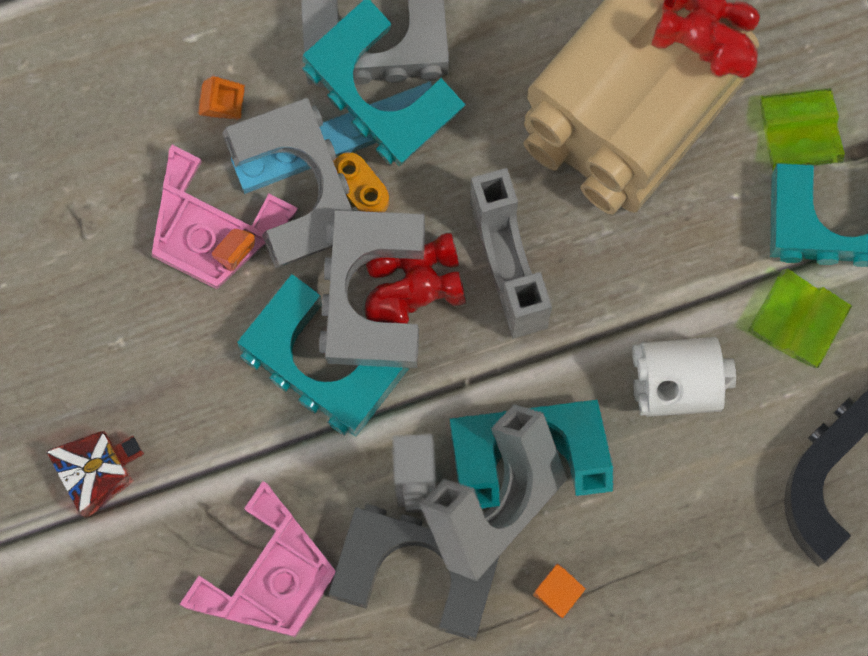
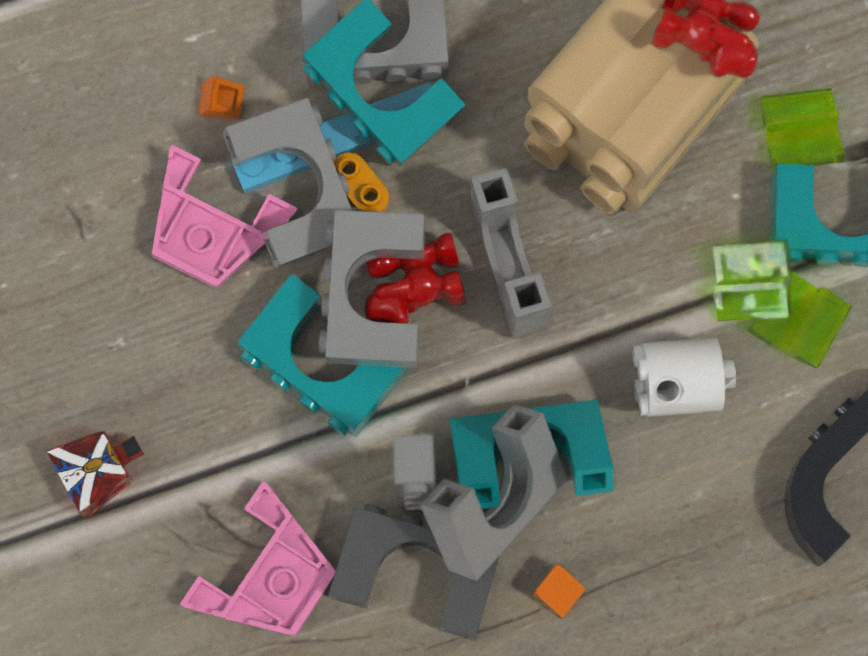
(234, 248): orange slope -> none
(752, 280): none -> clear neon green slope

